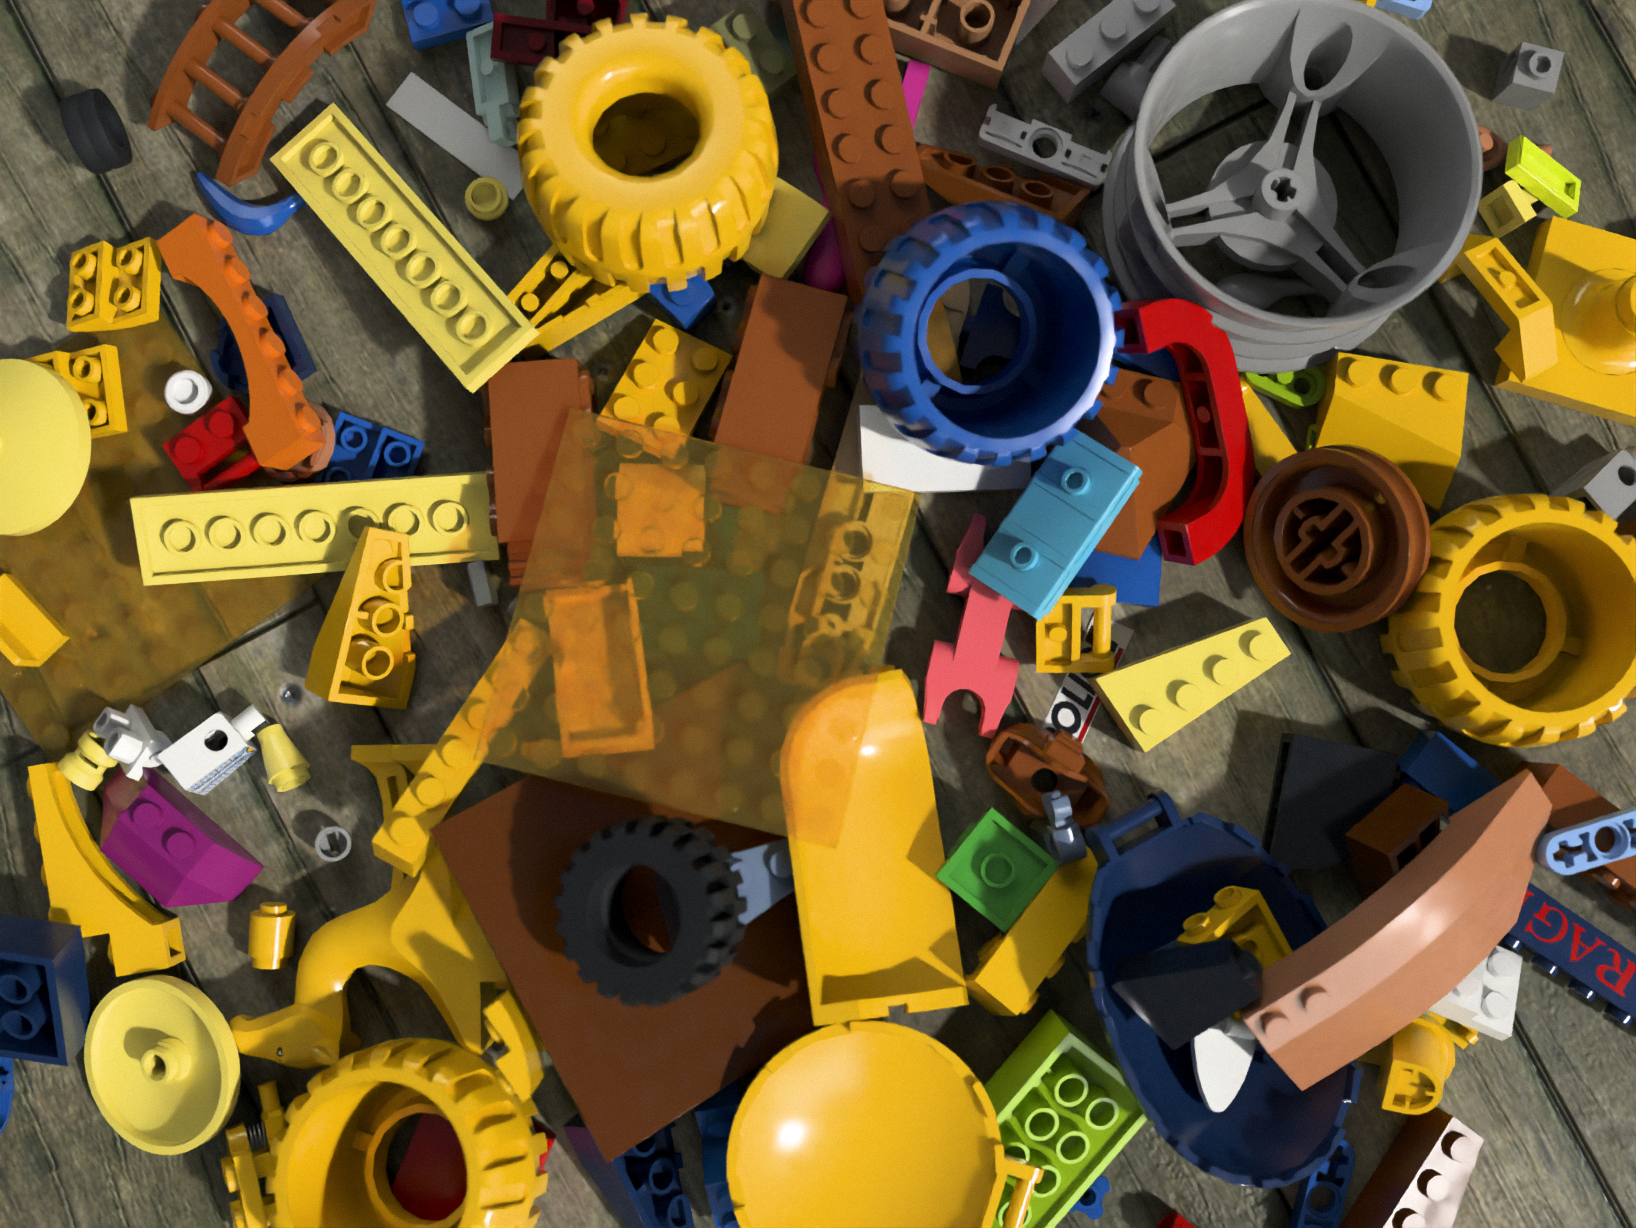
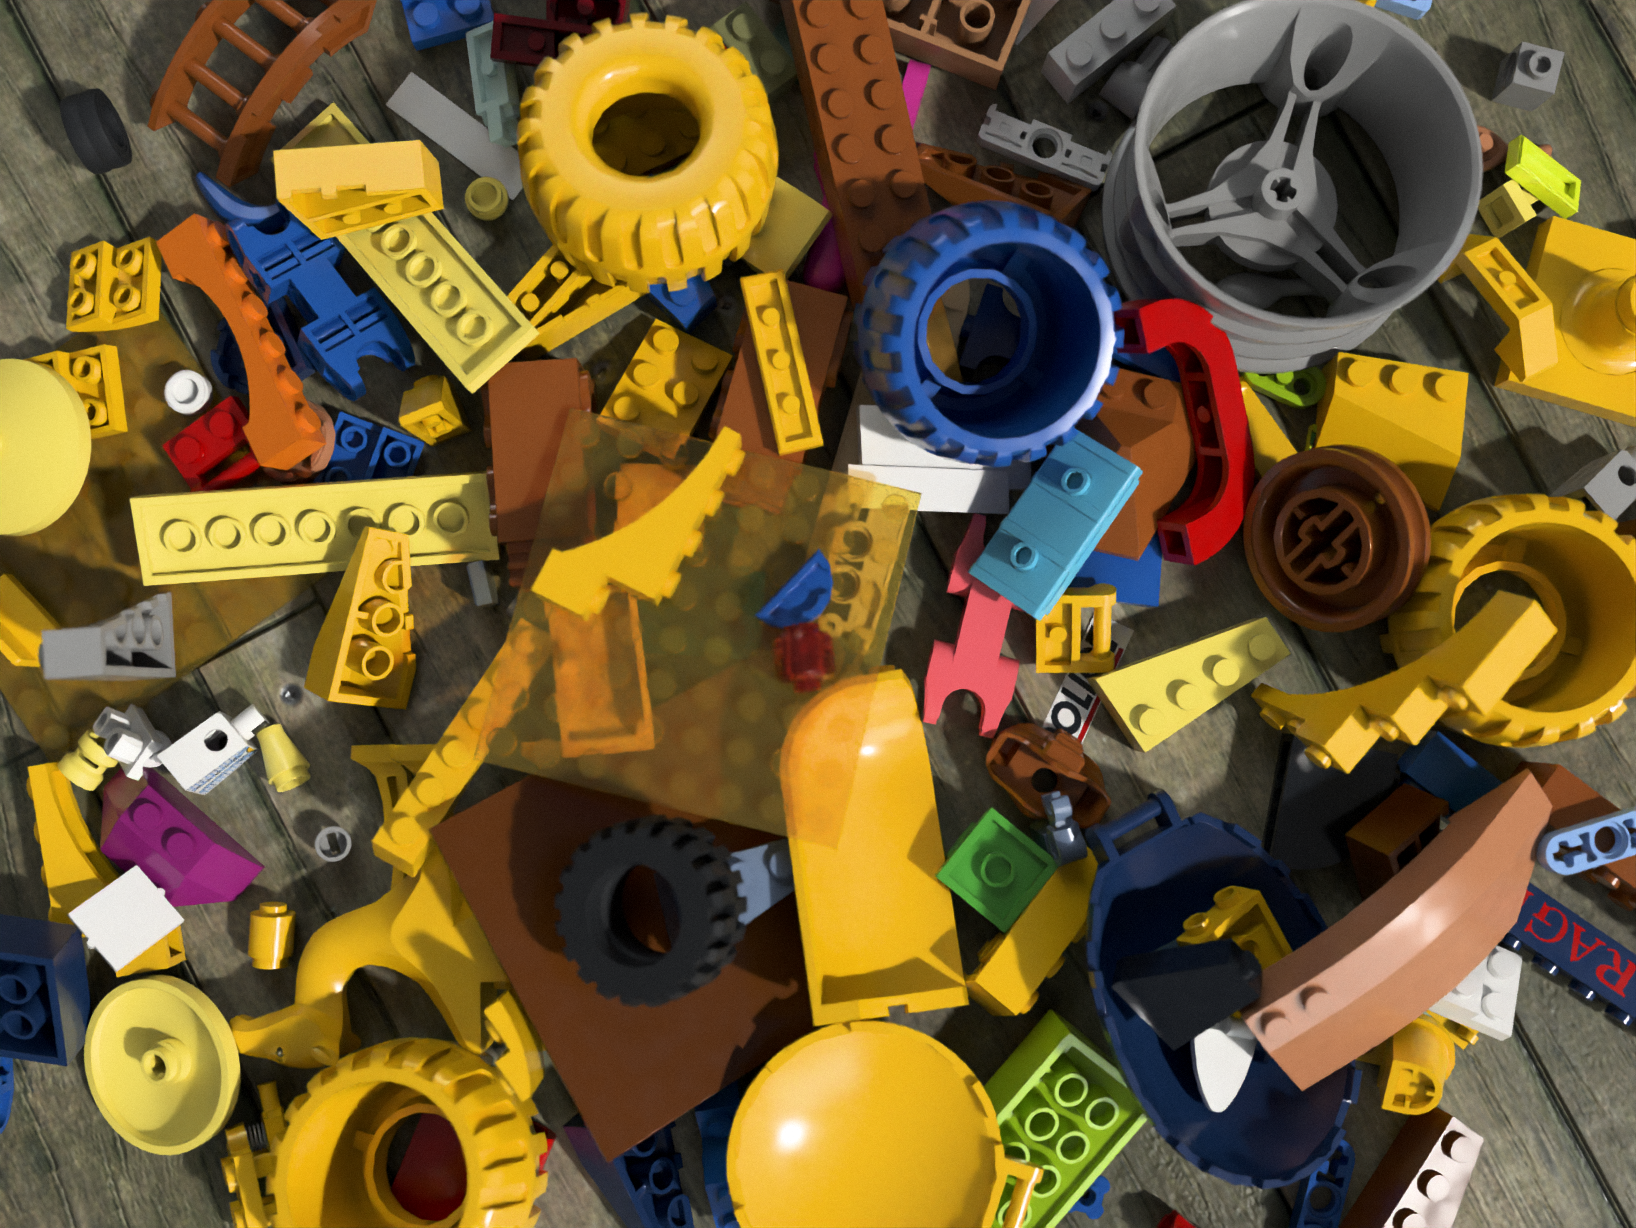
(119, 648): none -> light grey wedge
(126, 918): none -> white piece
(338, 322): none -> blue piece
(357, 185): none -> yellow wedge
(433, 411): none -> yellow slope
(647, 551): none -> yellow arch
(781, 362): none -> yellow tile
(801, 597): none -> blue tile
(804, 657): none -> clear red head
(945, 488): none -> white sticker
(1461, 673): none -> yellow arch

